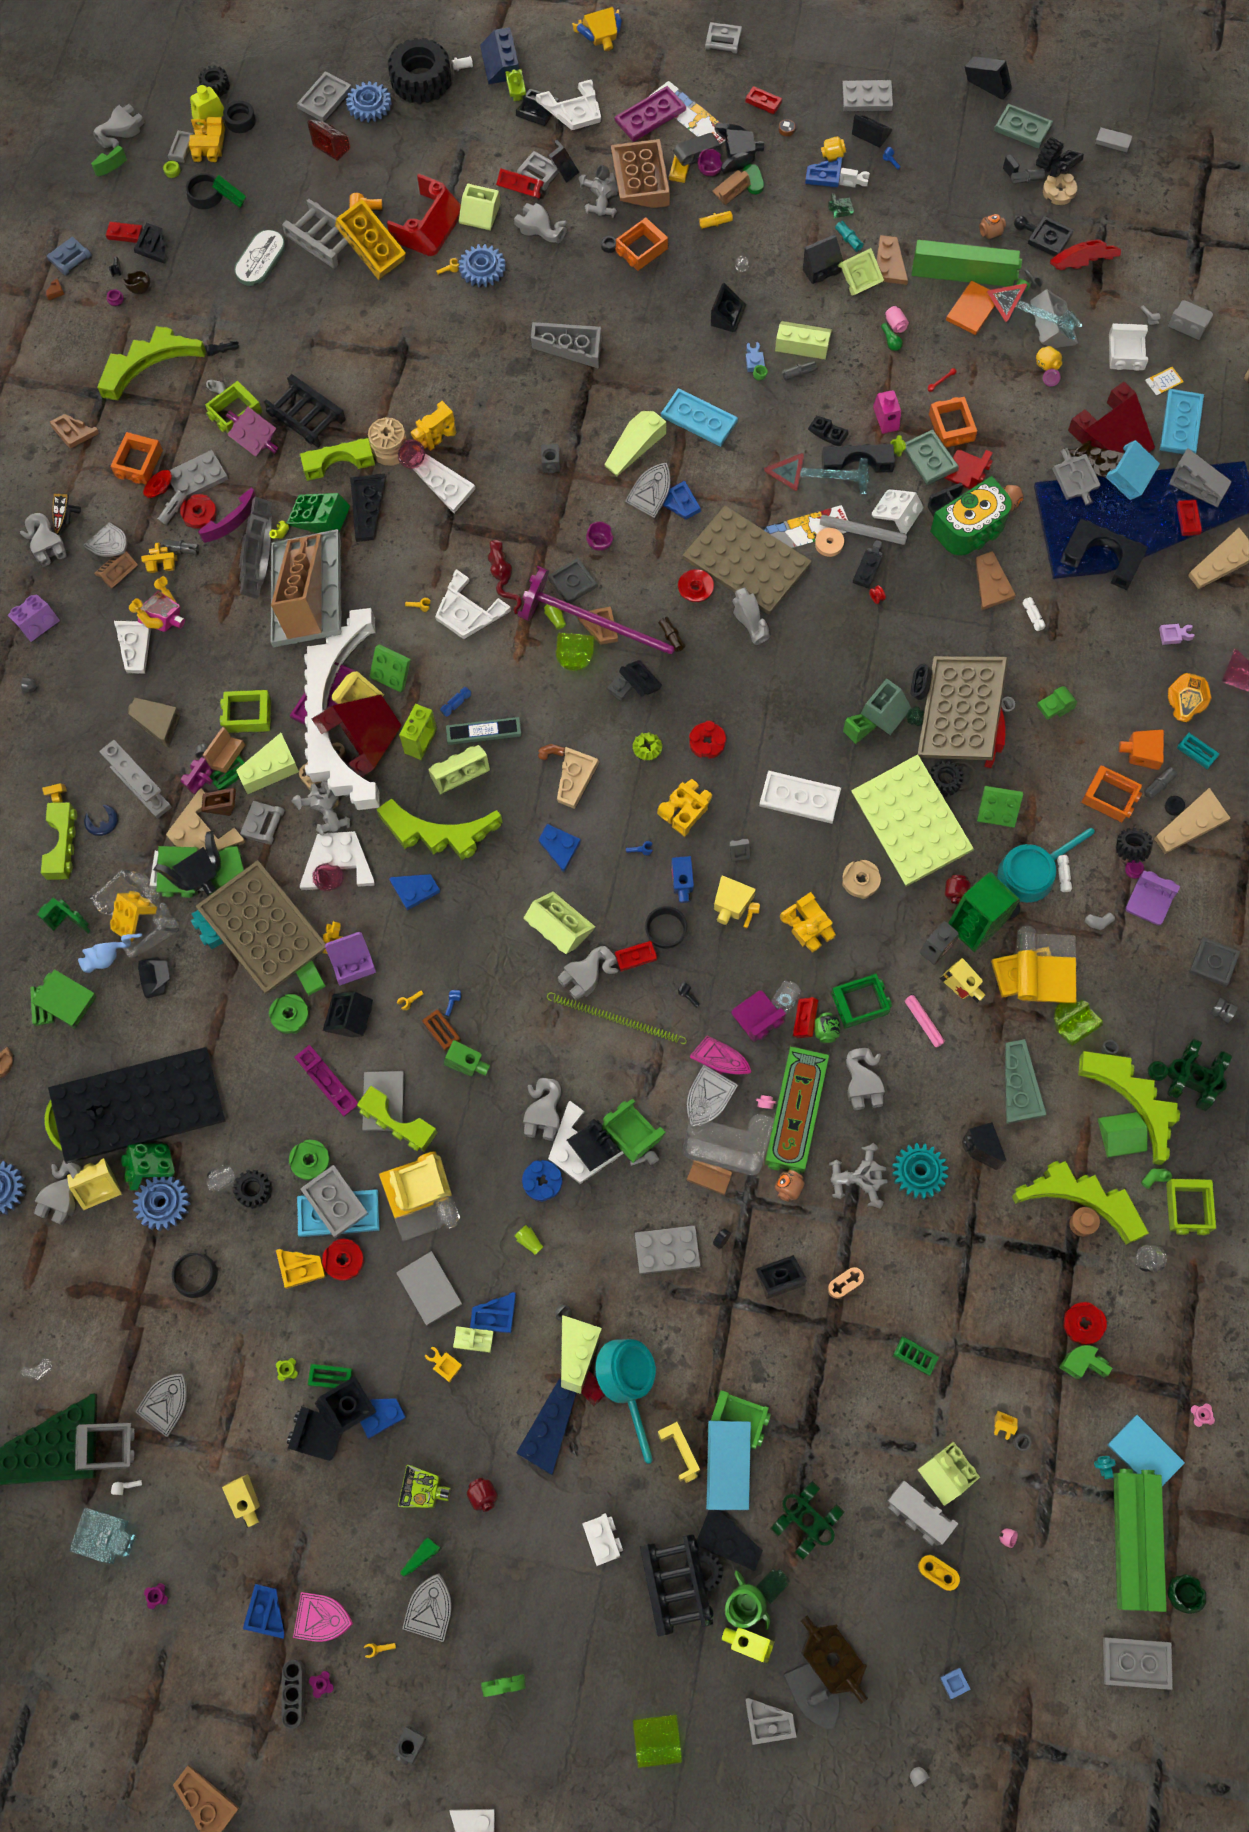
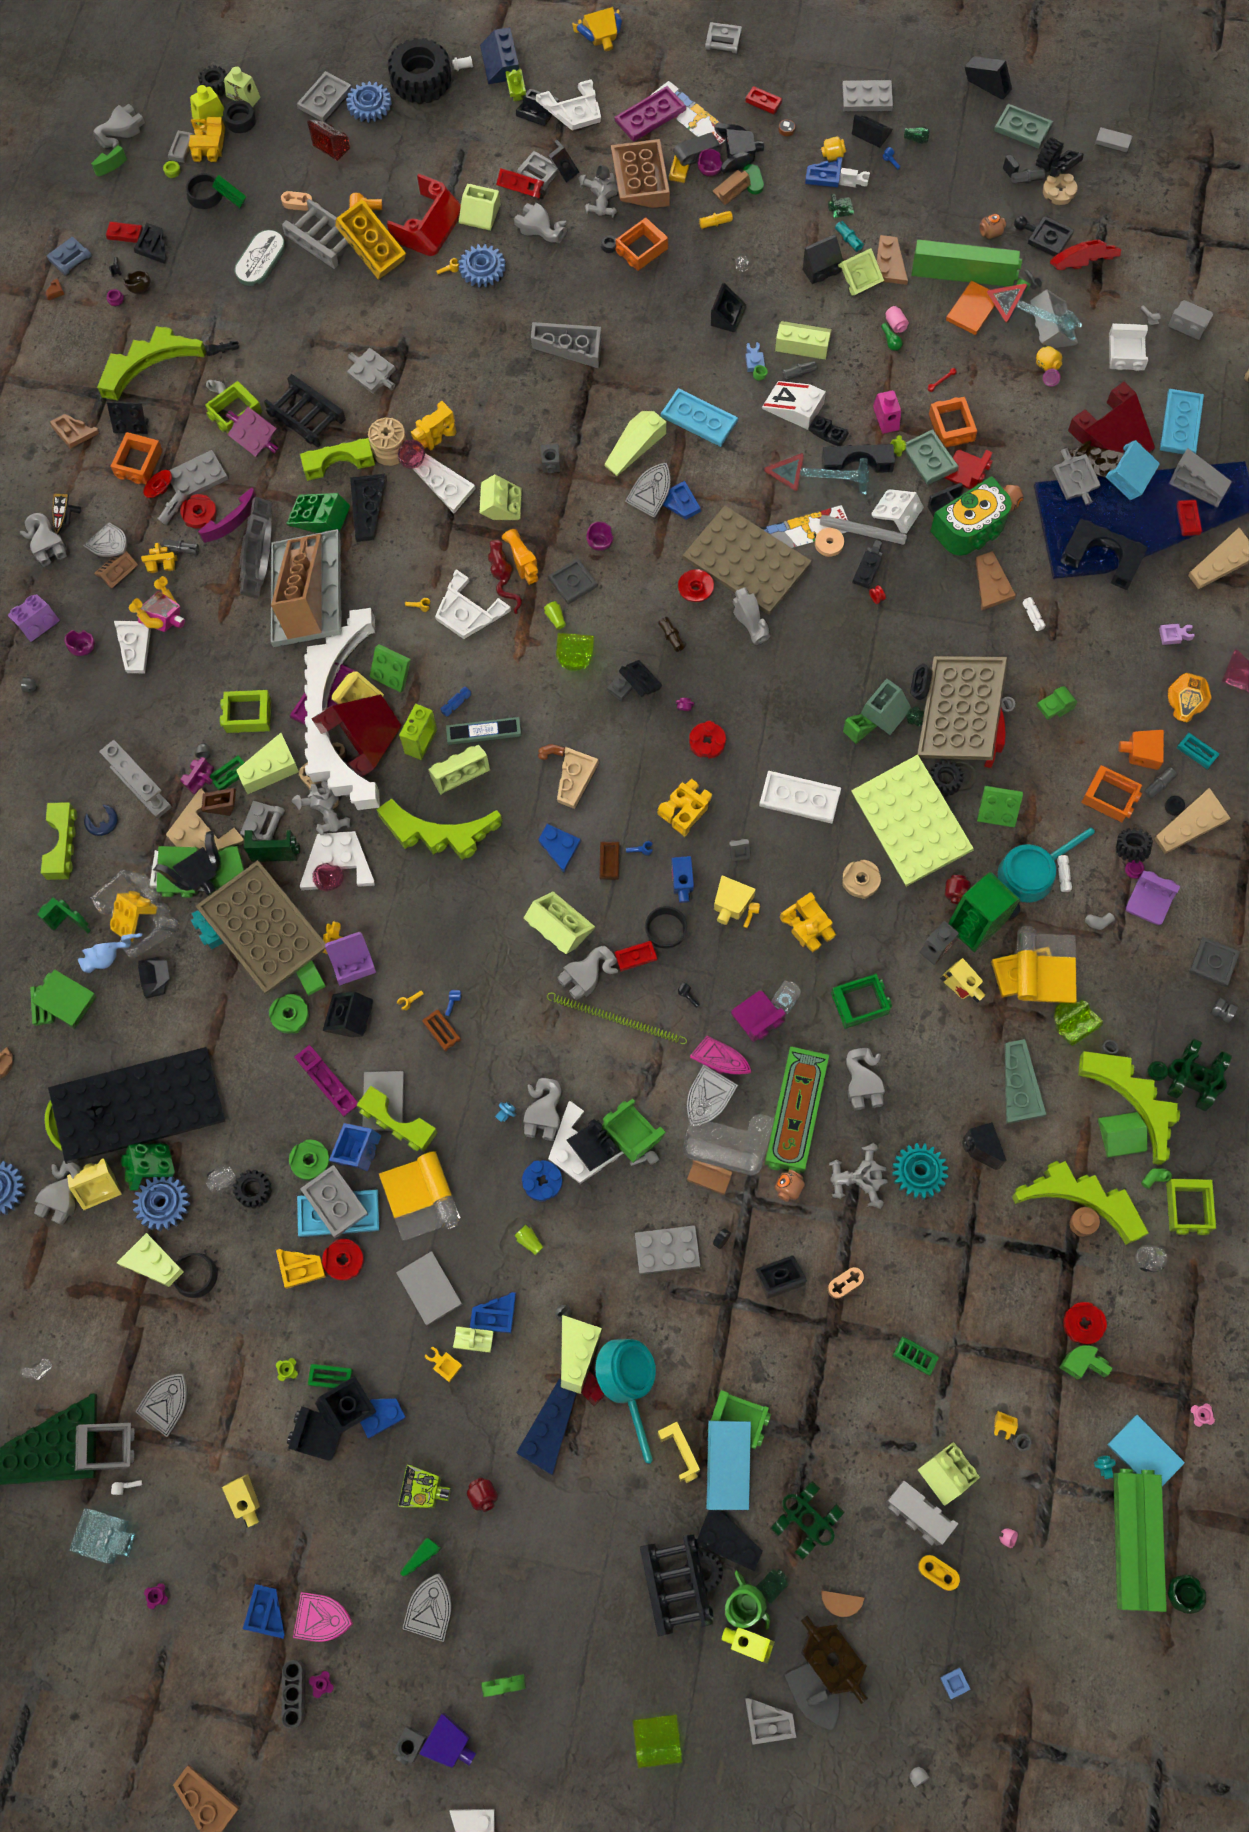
(54, 791): yellow tile -> none
(79, 643): none -> magenta hair
(127, 417): none -> black hinge
(151, 1261): none -> yellowish green wing
(155, 719): dark tan slope -> none
(223, 751): medium nougat panel -> none
(241, 87): none -> yellowish green torso
(271, 849): none -> dark green panel
(281, 532): neon yellow arm -> none
(296, 201): none -> light nougat beam
(355, 1146): none -> blue brick
(371, 370): none -> light grey plate
(379, 1648): yellow hand -> none
(414, 889): blue wing -> none
(420, 1183): light yellow panel -> none
(447, 1743): none -> dark purple torso
(457, 1058): bright green torso -> none
(500, 499): none -> yellowish green slope
(507, 1110): none -> dark azure plate
(523, 558): none -> light orange hips
(535, 594): magenta piece -> none
(601, 634): medium nougat wing -> none
(601, 1539): white bracket -> none
(609, 860): none -> reddish brown tile
(644, 753): lime gear -> none
(684, 704): none -> magenta plate
(766, 1102): bright pink plate -> none
(795, 402): none -> white slope
(805, 1017): red plate -> none
(827, 1028): bright green head -> none
(841, 1604): none -> medium nougat tile
(917, 134): none -> clear green cone
(924, 1021): bright pink axle -> none
(1137, 1663): light grey plate -> none
(1164, 380): white sticker -> none

